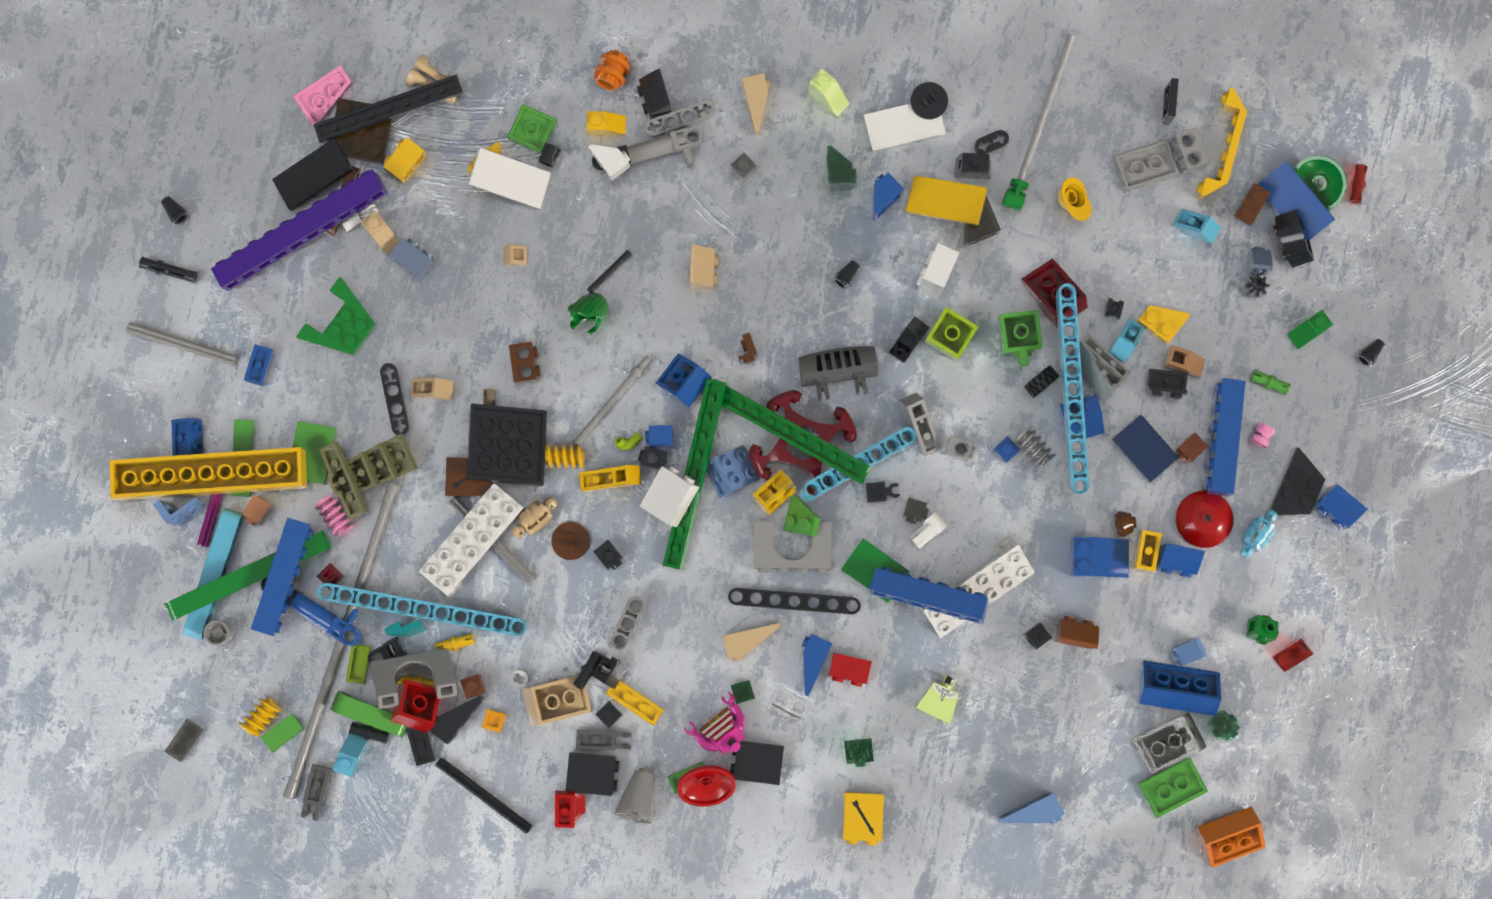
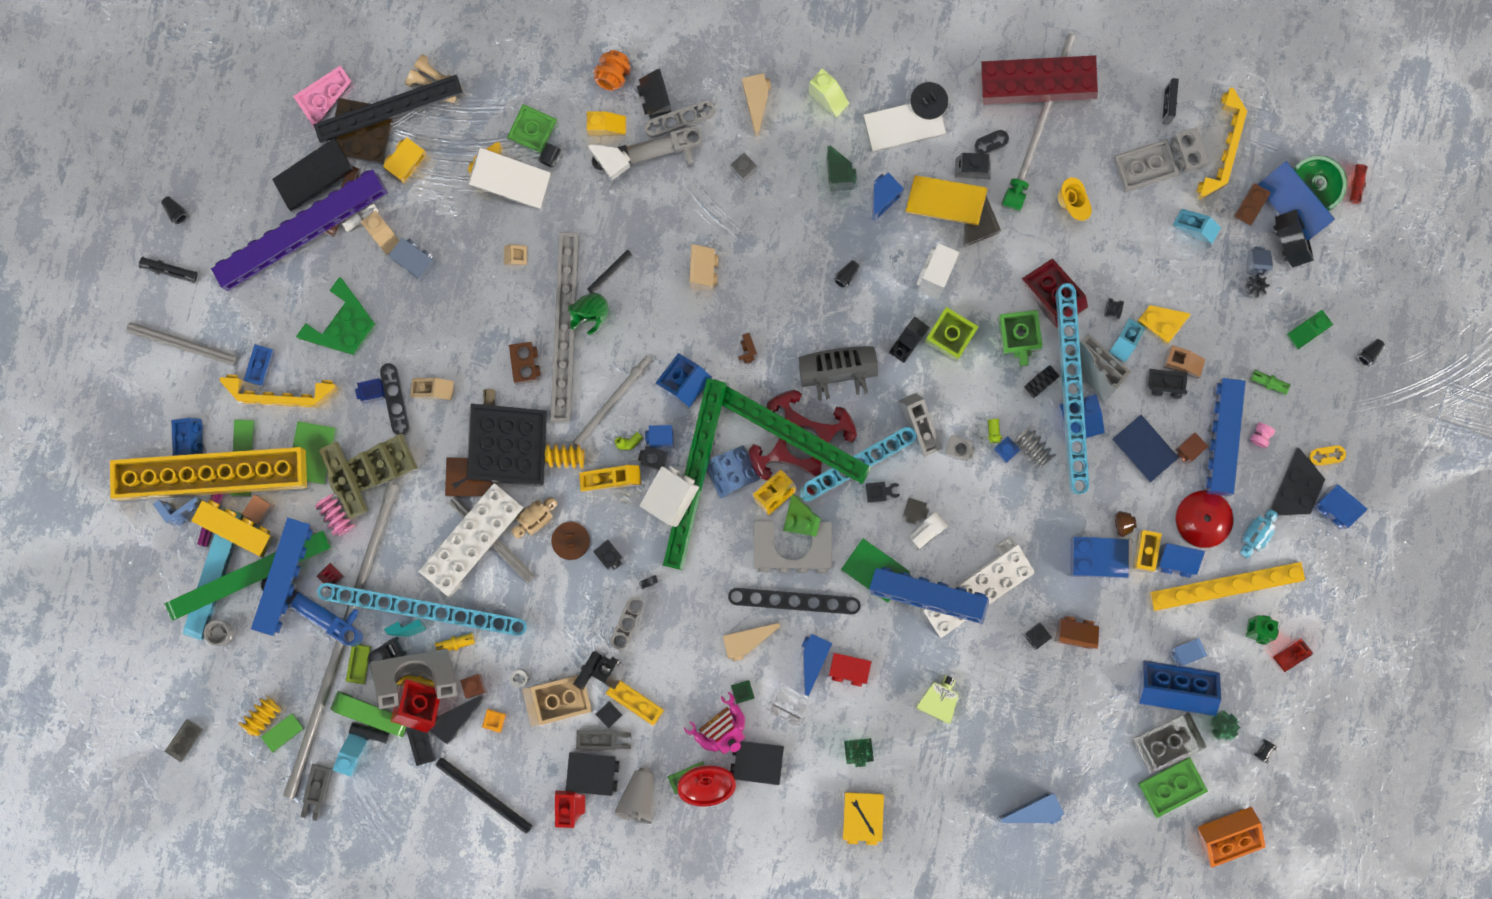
(232, 528): none -> yellow brick
(322, 393): none -> yellow slope
(370, 391): none -> clear blue brick
(563, 333): none -> light grey plate
(648, 582): none -> black tile
(994, 431): none -> lime pin
(1039, 80): none -> dark red brick
(1227, 586): none -> yellow plate
(1265, 751): none -> black bush
(1326, 451): none -> yellow beam

